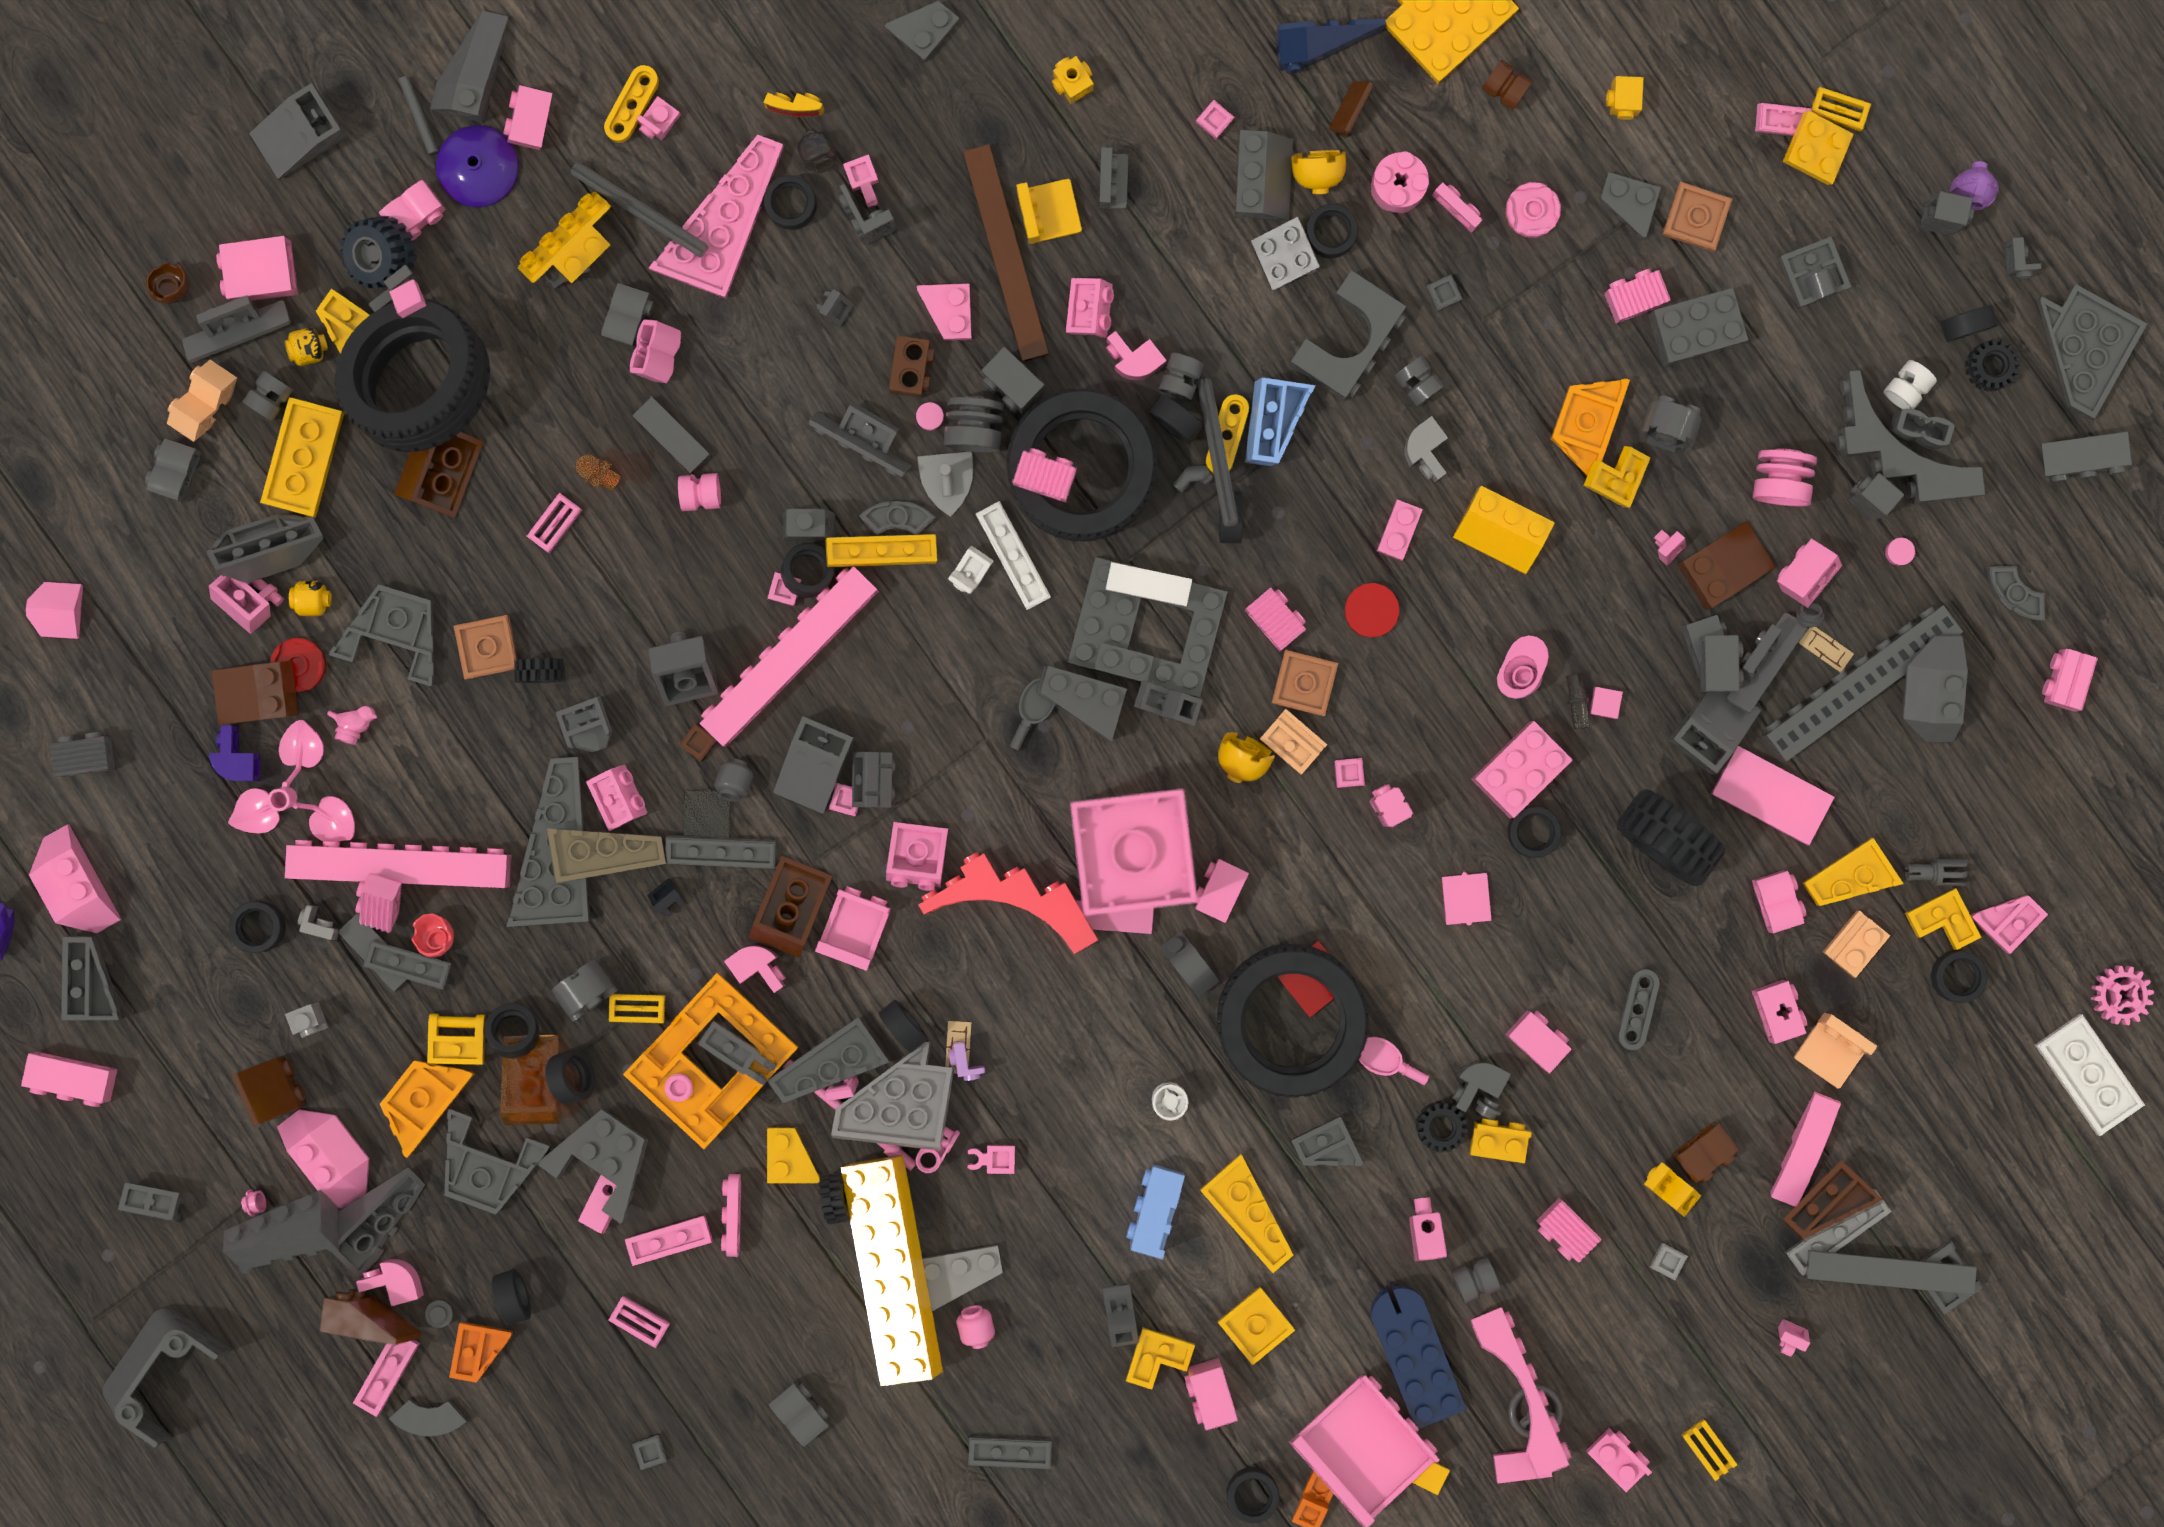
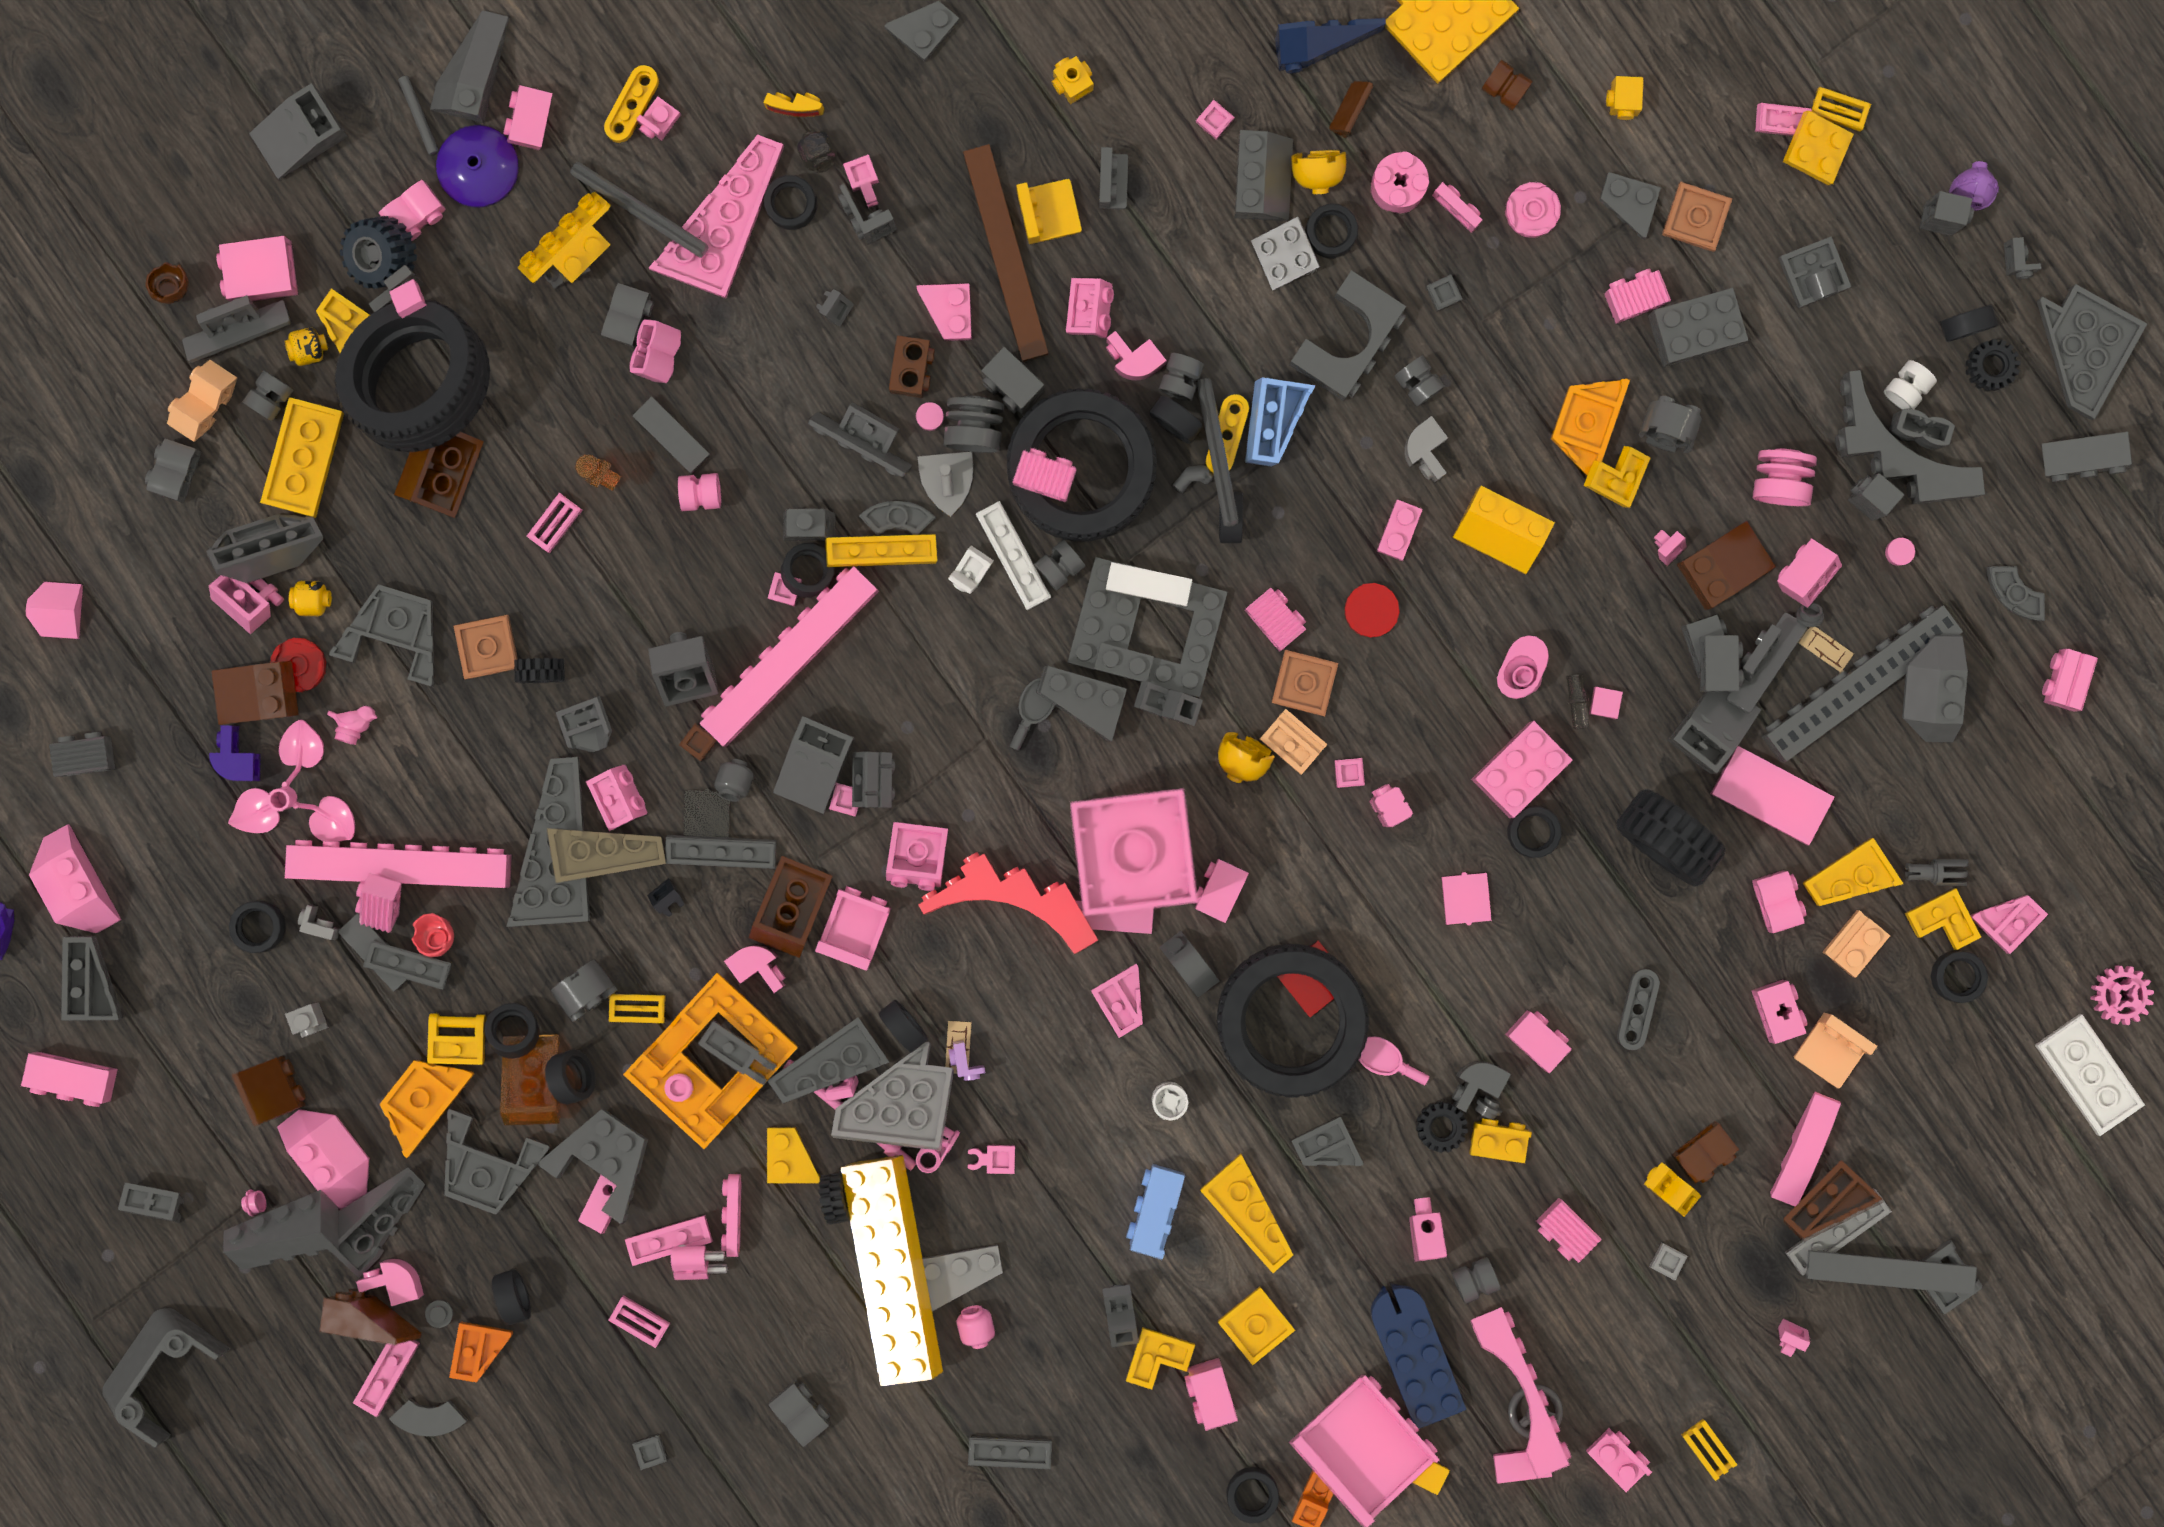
(693, 1262): none -> bright pink piece
(1059, 565): none -> dark grey wheel
(1121, 1000): none -> bright pink wing

